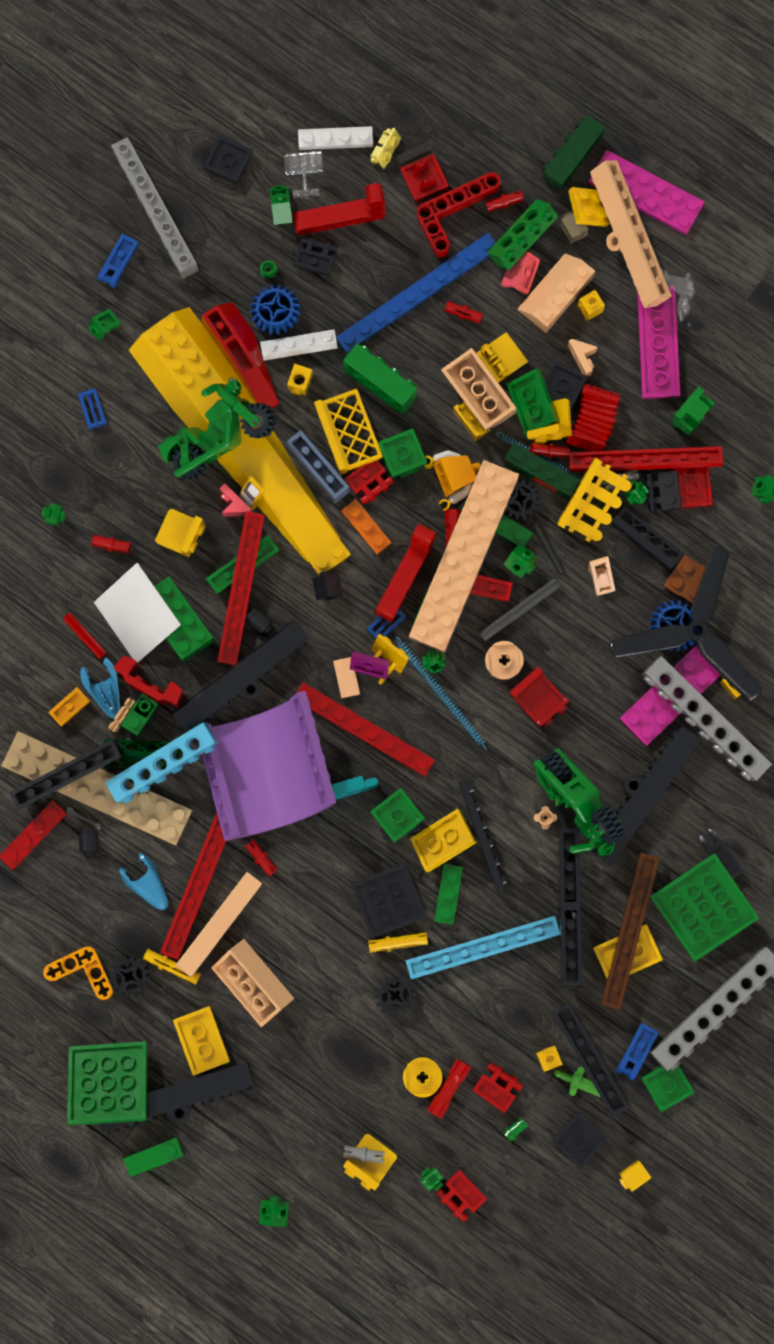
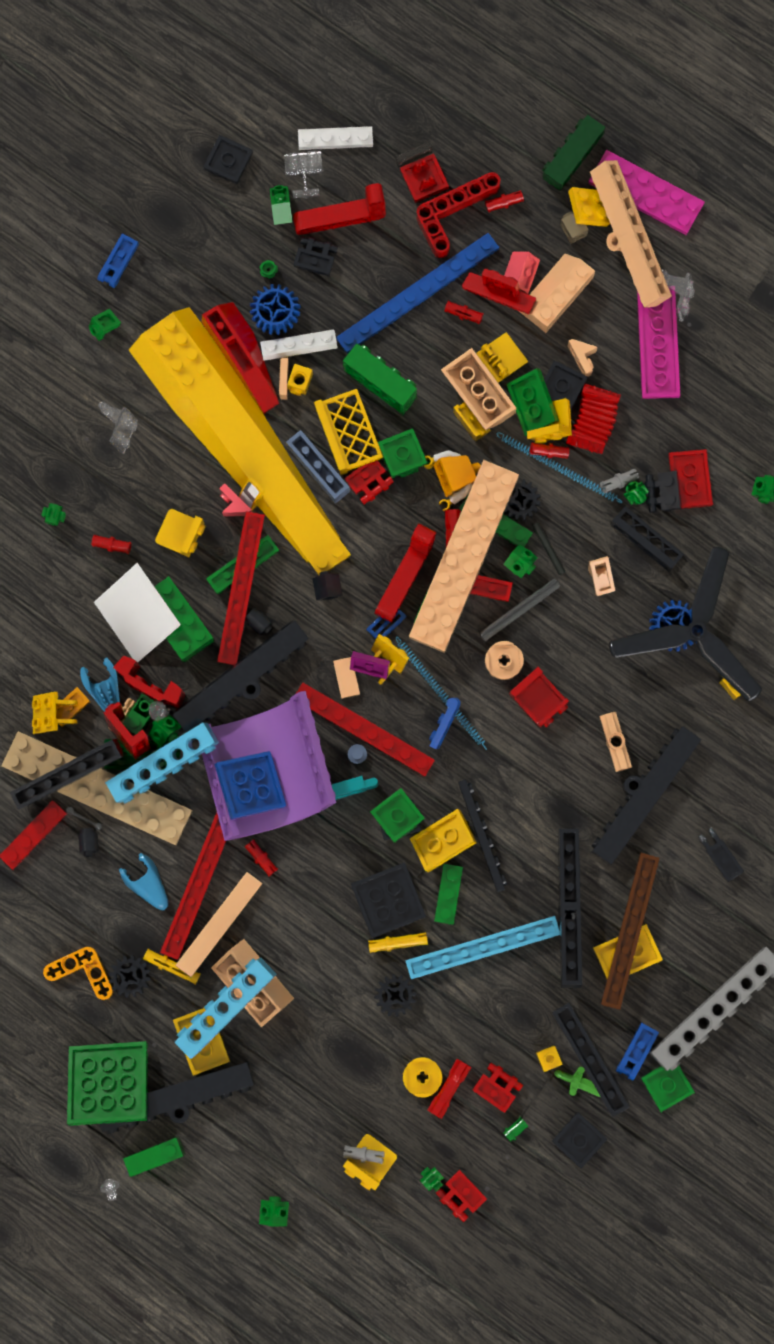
(45, 712): none -> yellow plate
(82, 633): red axle -> none
(97, 423): blue tile -> none
(109, 1187): none -> clear plate
(125, 425): none -> clear plate
(136, 744): none -> red panel
(154, 208): light grey brick -> none
(158, 711): none -> clear plate
(164, 731): none -> green brick
(192, 1046): none -> medium azure brick
(222, 432): green piece -> none
(250, 785): none -> blue plate
(284, 371): none -> light nougat tile
(357, 754): none -> sand blue plate
(366, 527): orange plate -> none
(390, 140): light yellow hinge -> none
(434, 661): green gear -> none
(445, 722): none -> blue plate
(499, 289): none -> red bracket
(522, 234): green brick -> none
(541, 471): dark green brick -> none
(550, 817): light nougat plate -> none
(584, 797): green piece -> none
(591, 305): yellow brick -> none
(598, 492): yellow fence -> none
(618, 754): none -> light nougat piece
(634, 1176): yellow brick -> none
(649, 458): red plate -> none
(653, 713): dark pink plate -> none
(685, 579): dark orange plate -> none
(692, 411): green panel -> none
(704, 907): green plate -> none
(758, 764): light grey brick -> none

